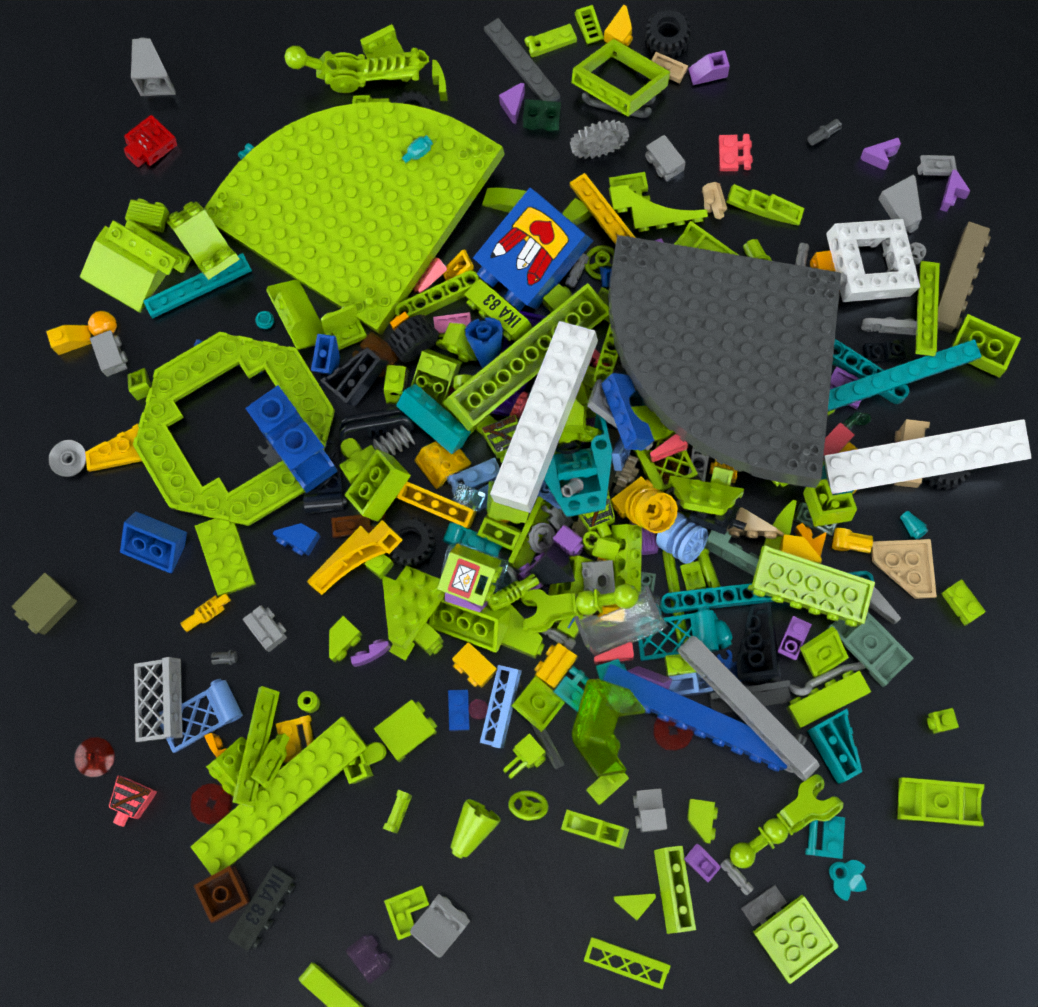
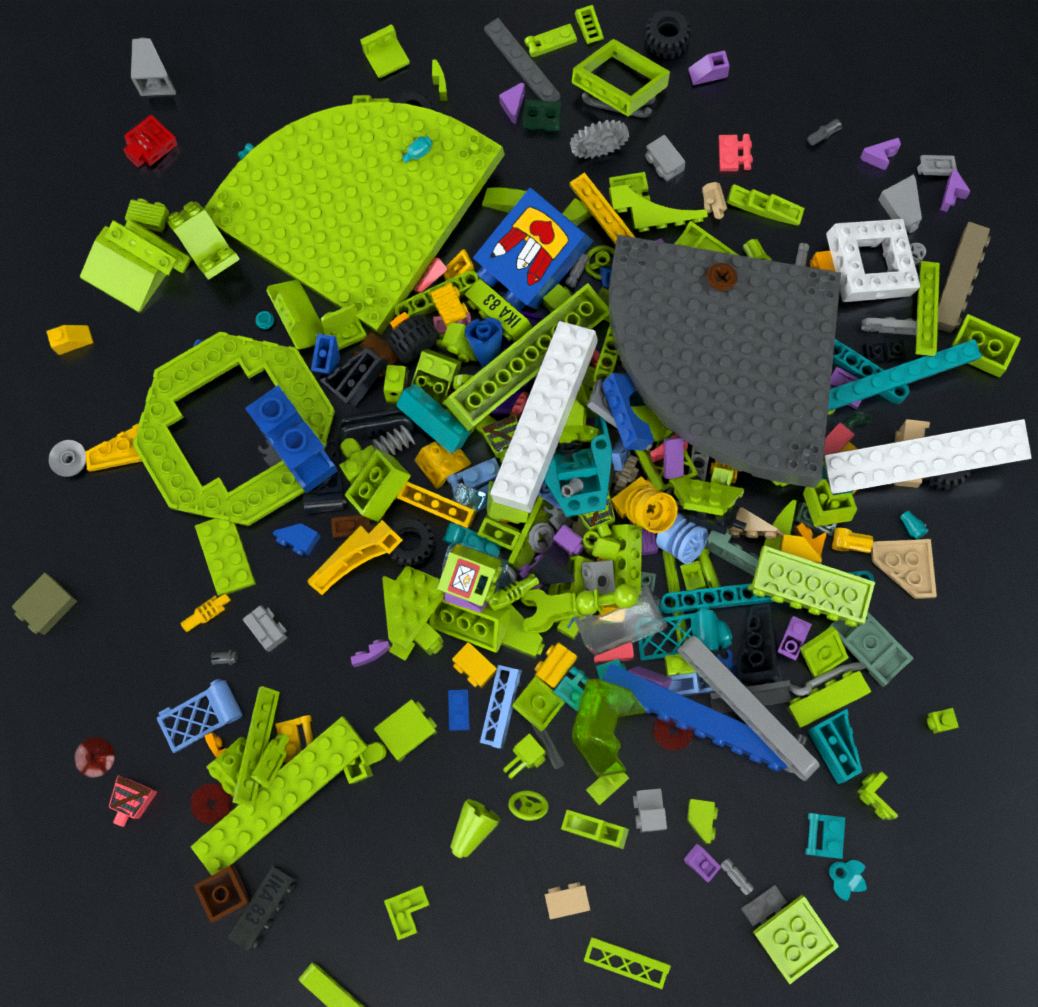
(101, 322): light orange hair -> none
(108, 353): light grey brick -> none
(139, 384): lime slope -> none
(152, 541): blue slope -> none
(170, 698): light grey fence -> none
(194, 288): teal plate -> none
(313, 706): lime brick -> none
(341, 638): lime slope -> none
(348, 72): lime piece -> none
(368, 958): clear purple brick -> none
(379, 565): lime brick -> none
(398, 812): lime plate -> none
(439, 926): light grey bracket -> none
(448, 304): none -> yellow brick
(478, 709): clear pink plate -> none
(560, 638): light grey axle -> none
(567, 901): none -> tan brick
(620, 28): yellow slope -> none
(635, 904): lime slope -> none
(673, 457): none -> medium lavender slope
(674, 889): lime brick -> none
(676, 68): tan plate -> none
(721, 269): none -> reddish brown gear
(790, 820): lime piece -> none
(870, 785): none -> lime bracket
(883, 608): light grey slope -> none
(940, 801): lime piece -> none
(963, 602): lime brick -> none

